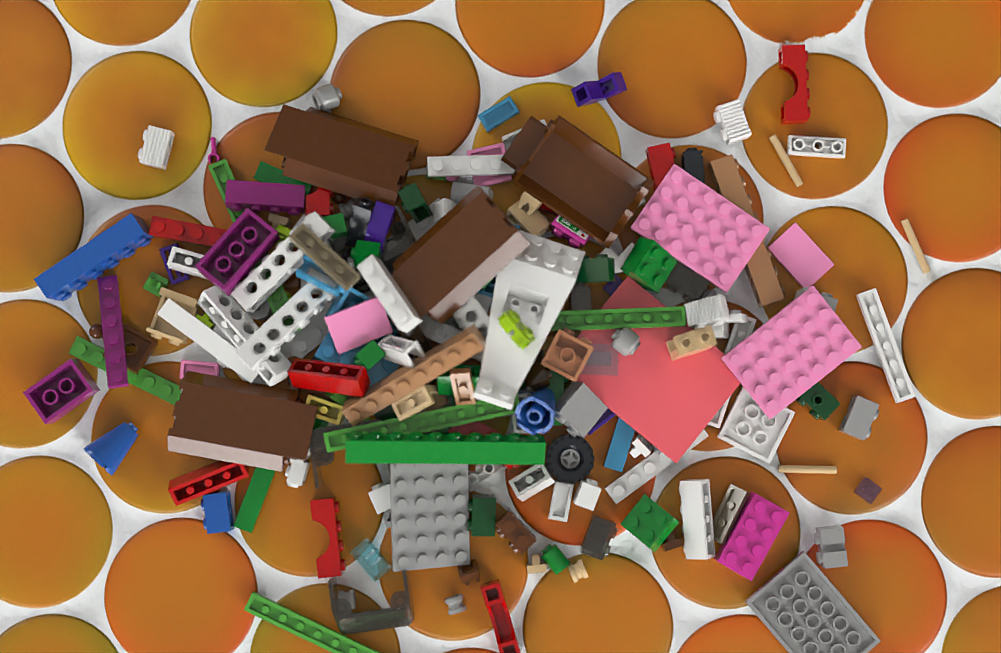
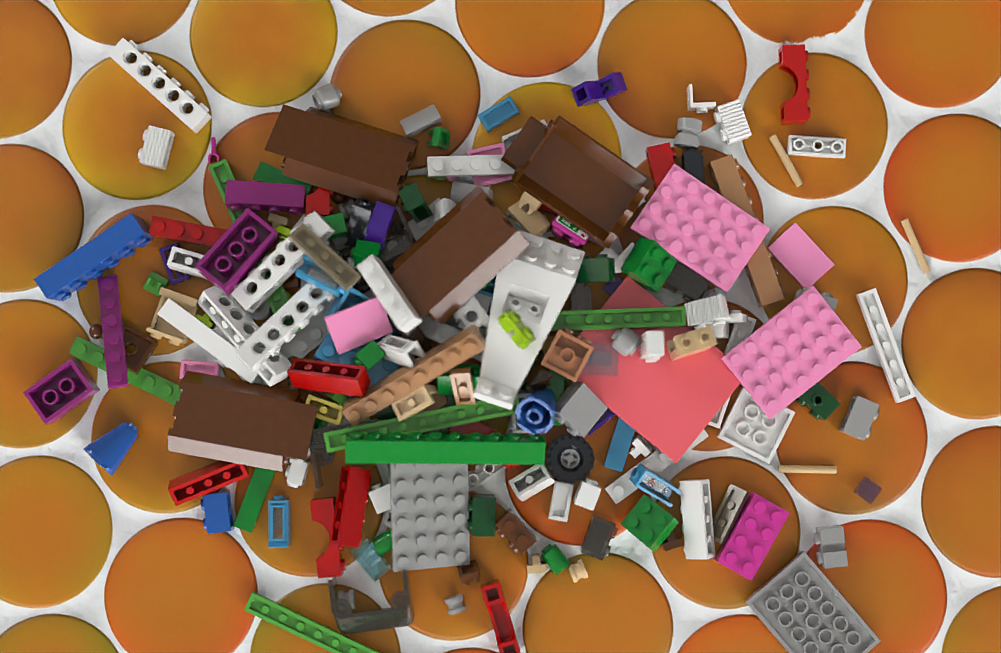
(126, 50): none -> white brick
(279, 522): none -> dark azure window
(350, 506): none -> red brick
(383, 542): none -> green brick
(421, 121): none -> light grey brick
(440, 138): none -> green tile
(652, 346): none -> white brick
(653, 484): none -> dark azure window
(688, 132): none -> light grey wheel
(698, 107): none -> white bracket

